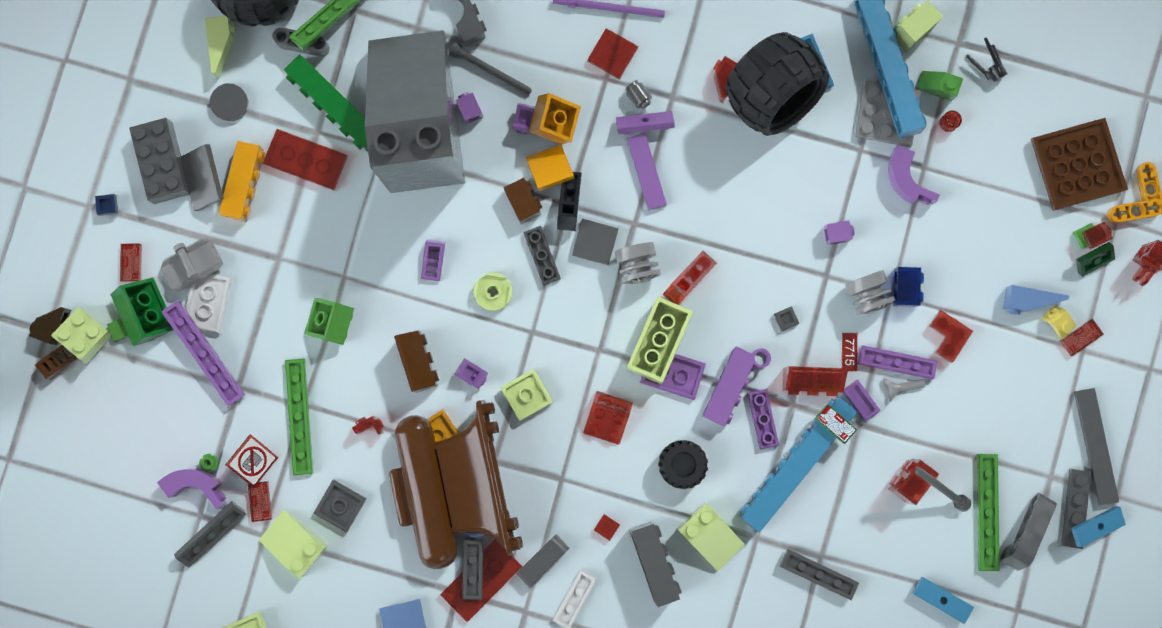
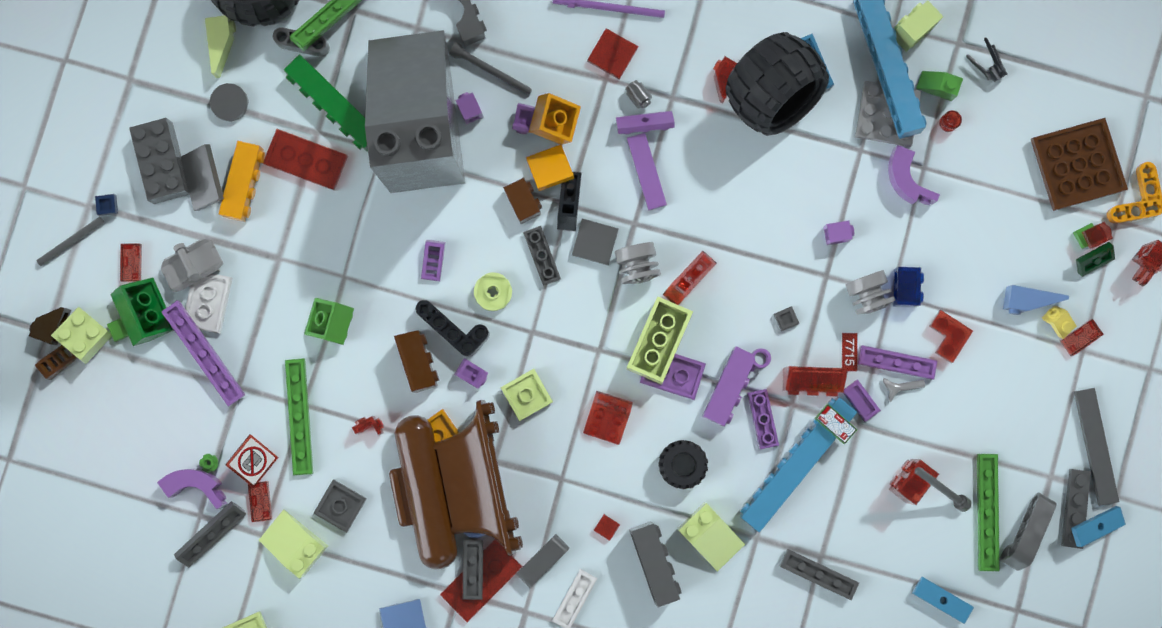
(70, 241): none -> dark grey bar
(448, 326): none -> black beam

